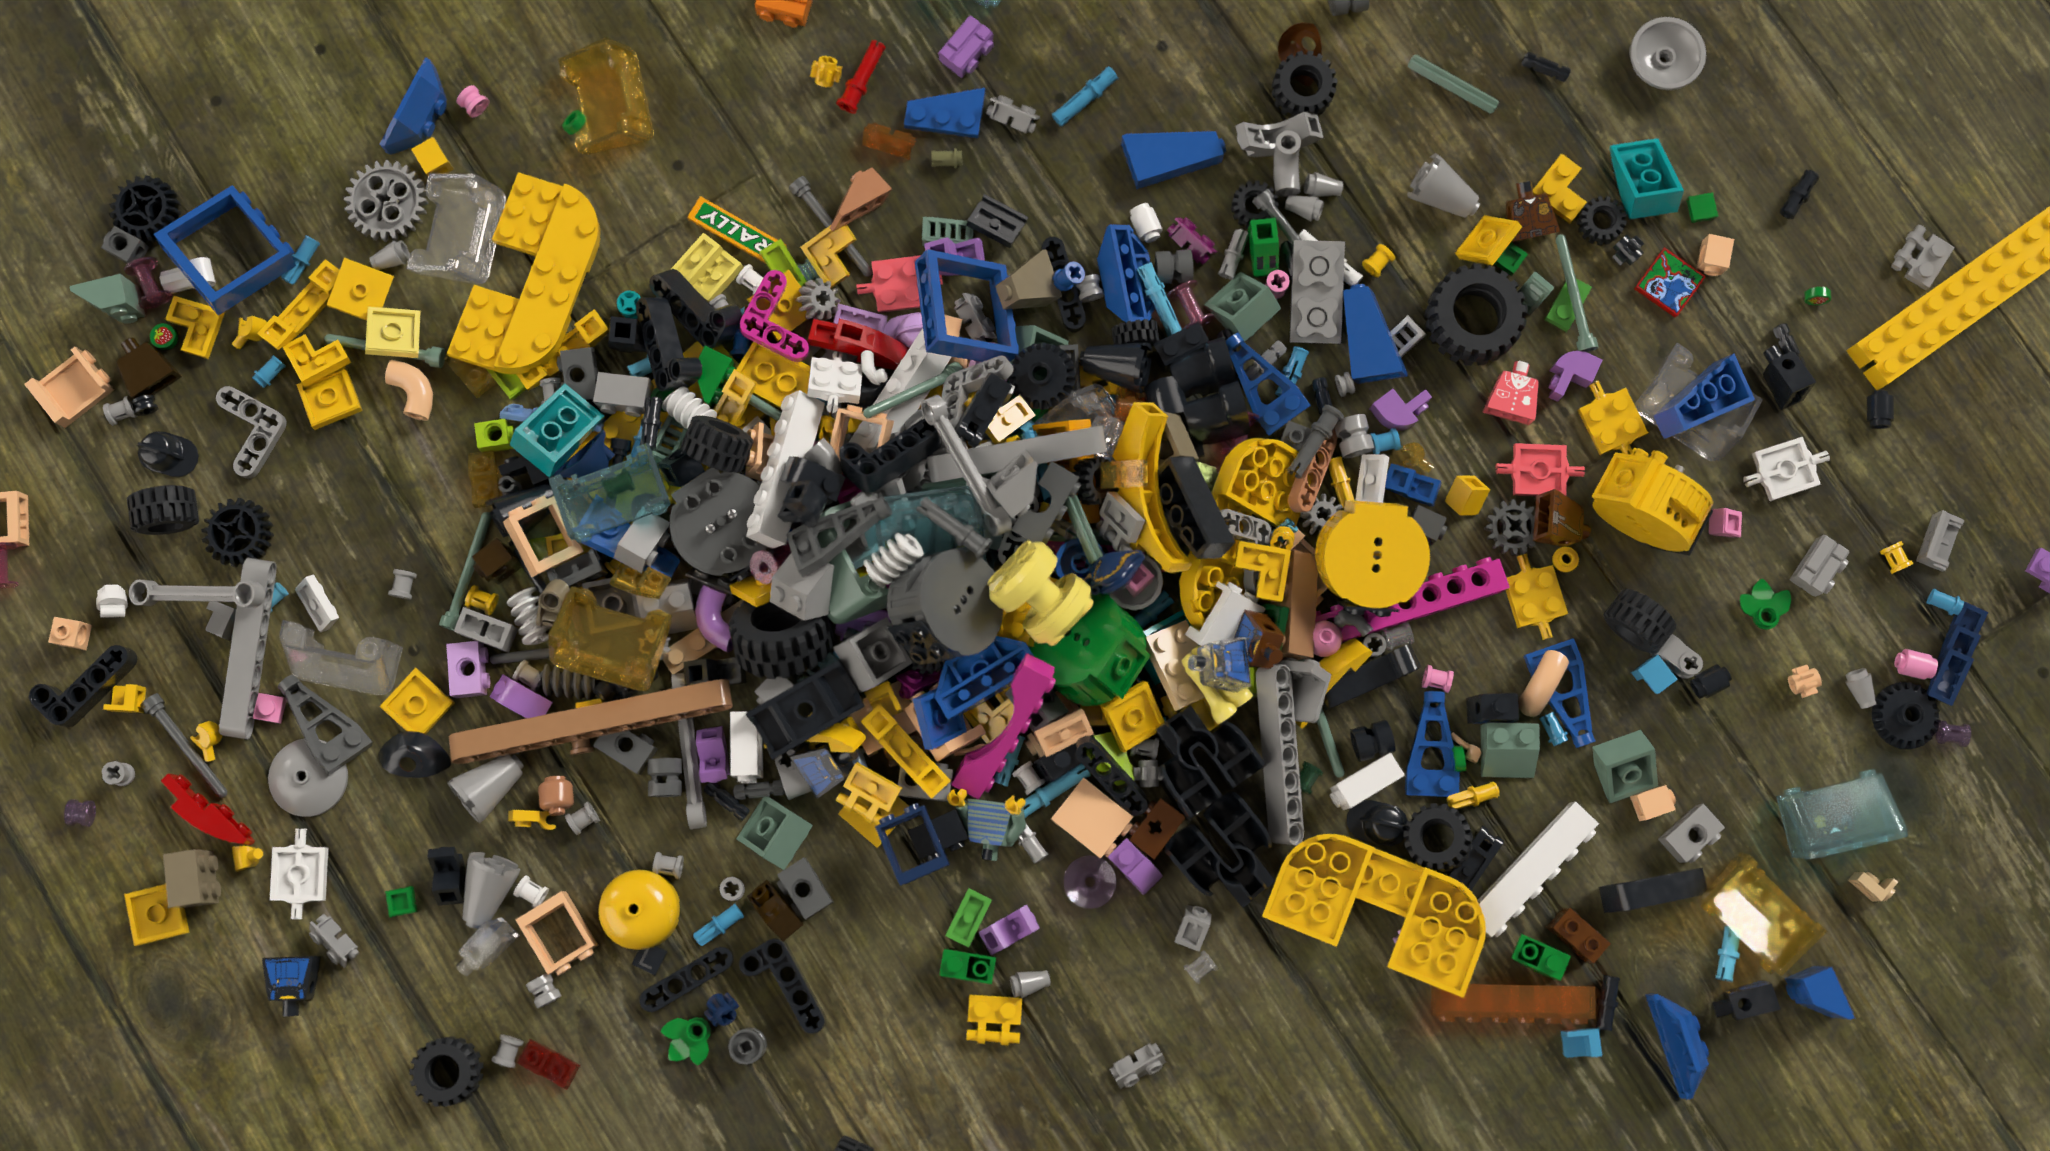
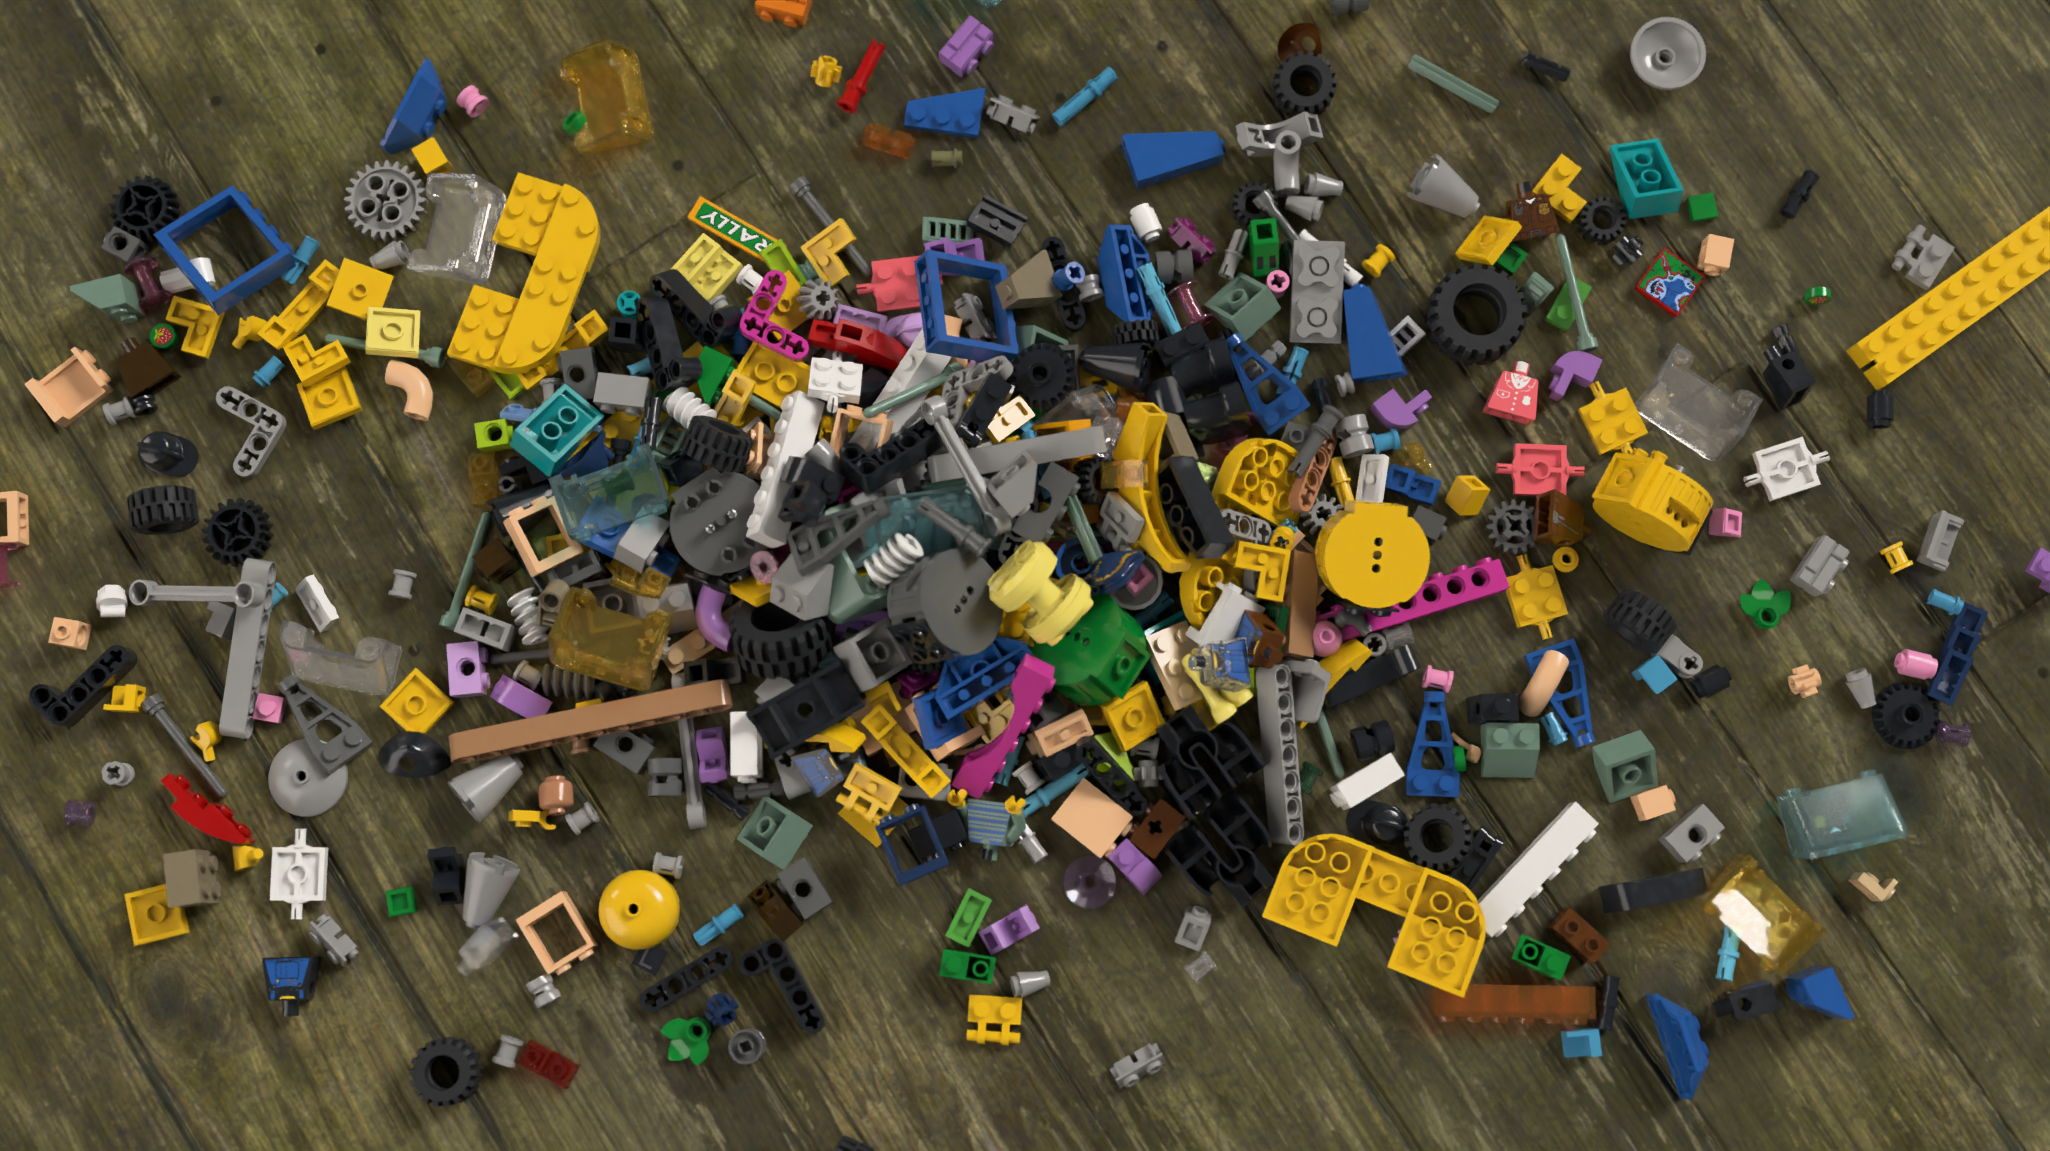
(531, 891): white bush -> none
(728, 896): light grey bush -> none
(864, 195): nougat slope -> none
(870, 371): white arm -> none
(1473, 796): yellow axle -> none
(1706, 397): blue wedge -> none

